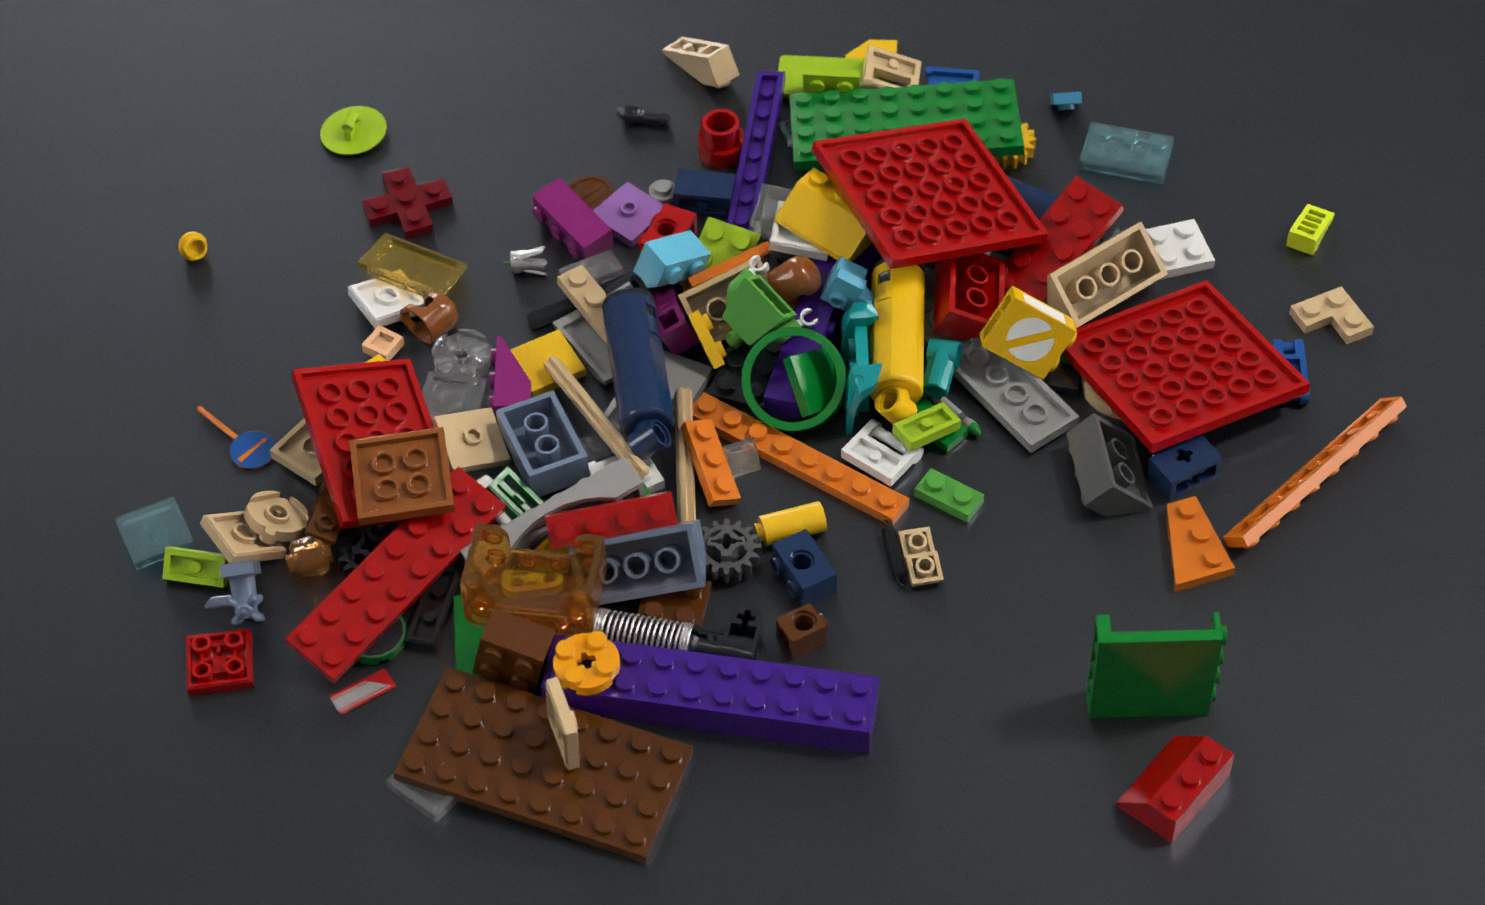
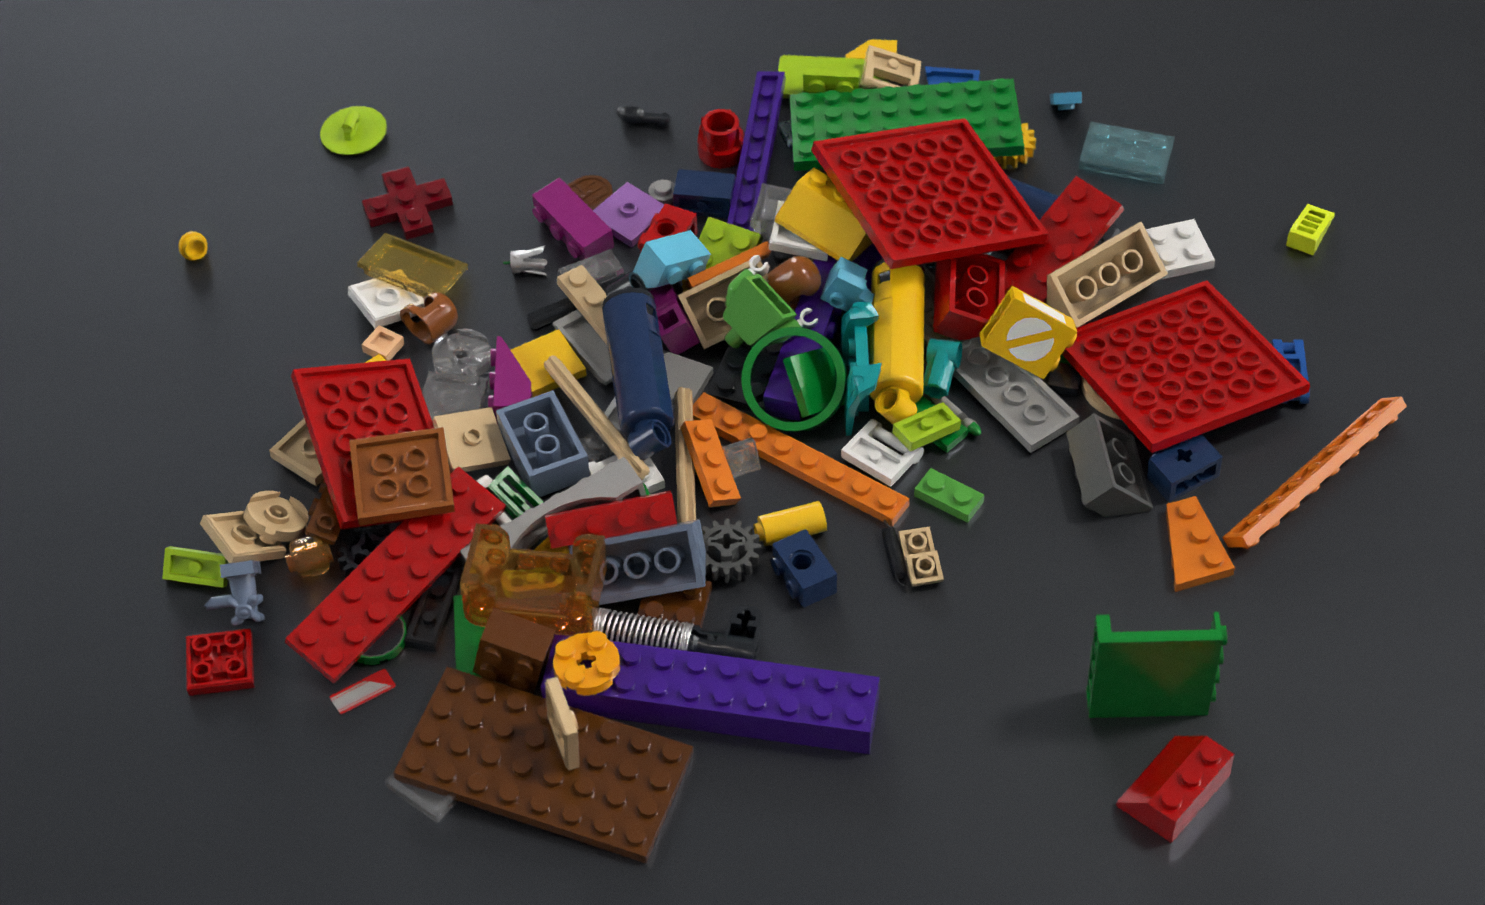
(151, 530): clear light blue plate -> none
(247, 450): blue piece -> none
(704, 60): tan slope -> none
(714, 350): yellow plate -> none
(801, 642): reddish brown brick -> none
(1335, 309): tan plate -> none

